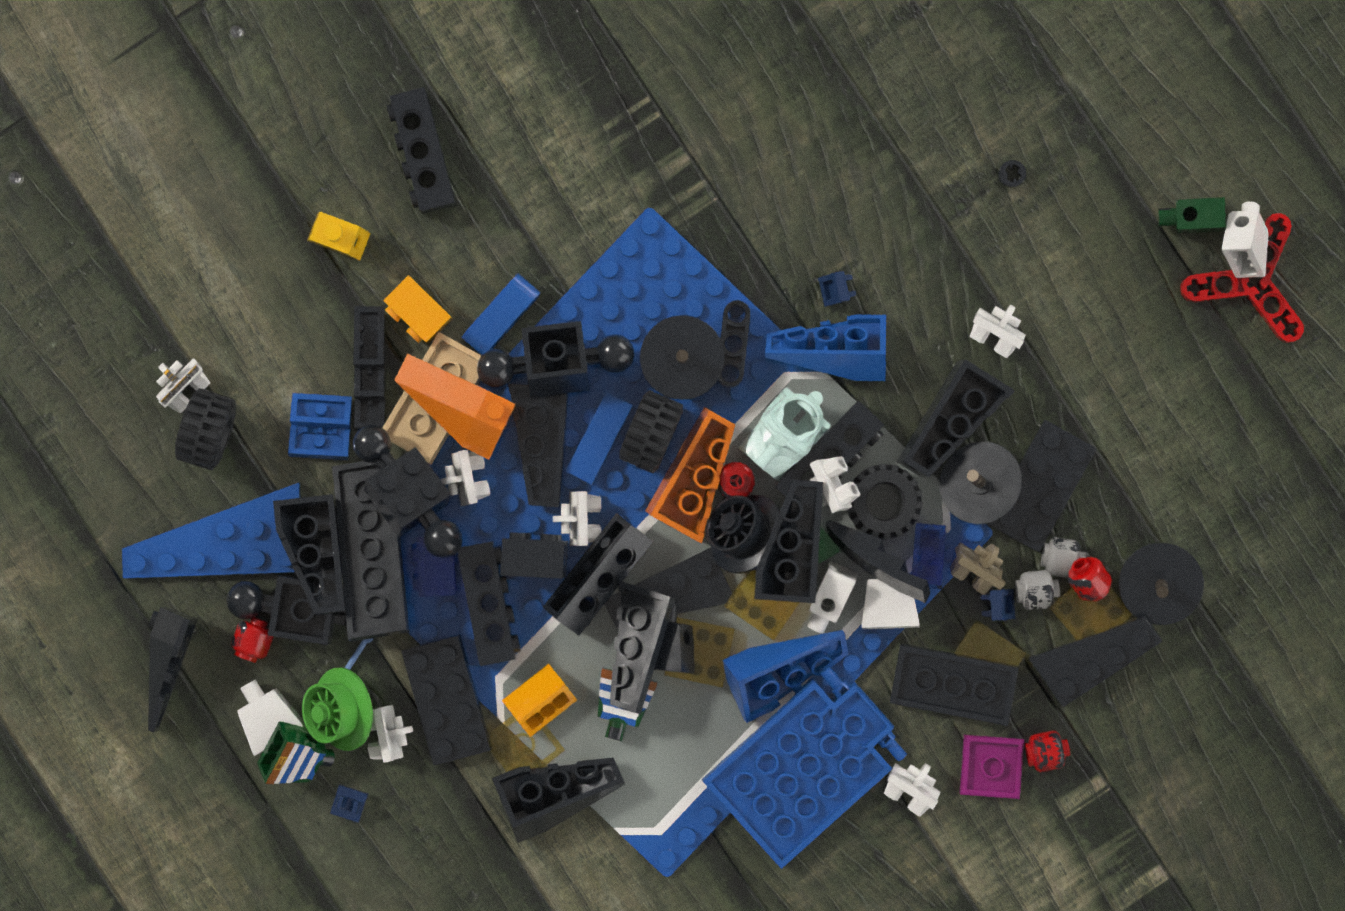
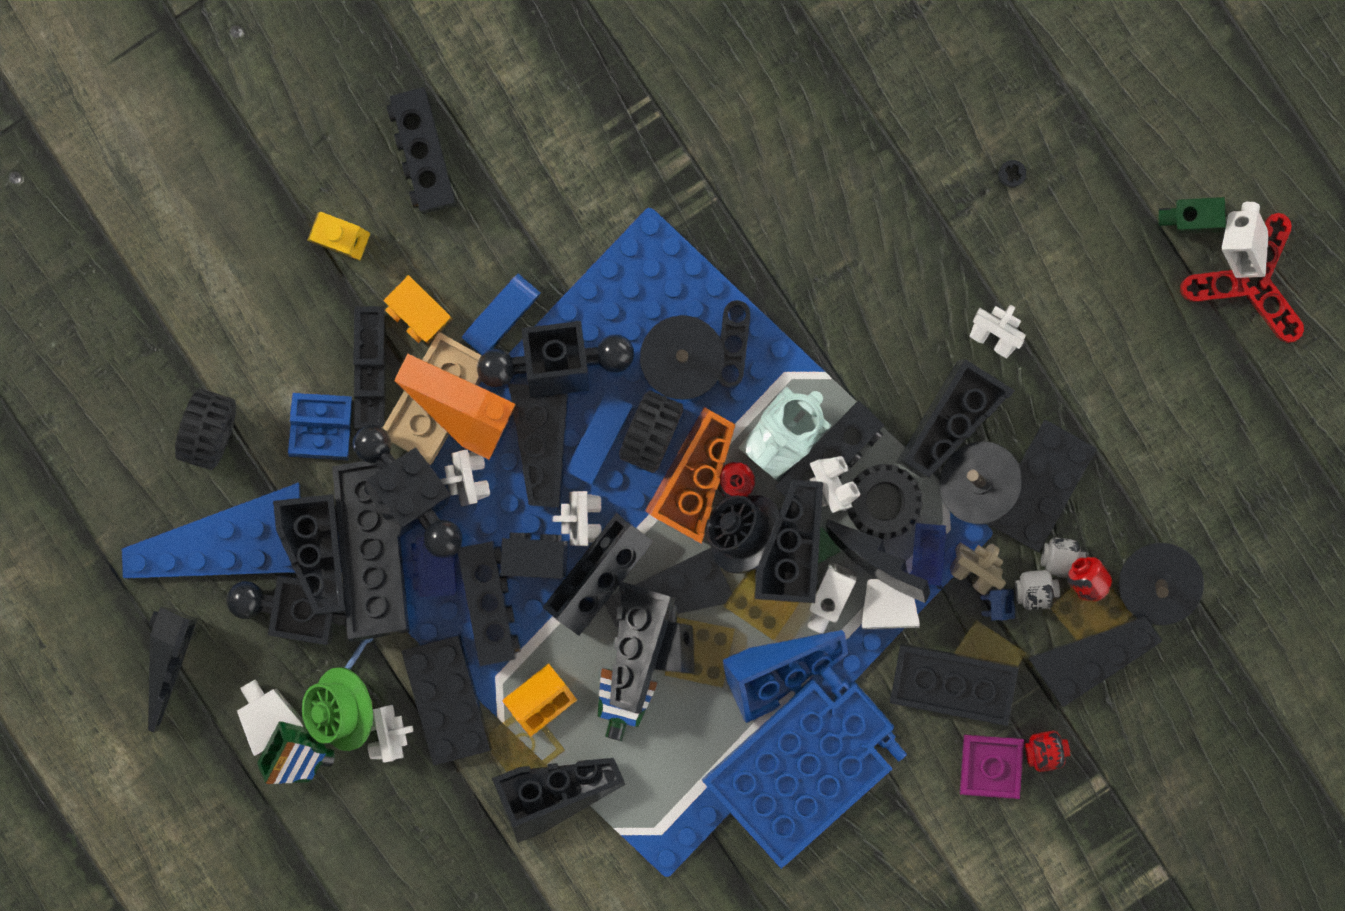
(171, 393): white hips -> none
(251, 639): red head -> none
(349, 803): dark blue tile -> none
(835, 289): dark blue tile -> none
(842, 349): blue wedge -> none
(916, 784): white hips -> none

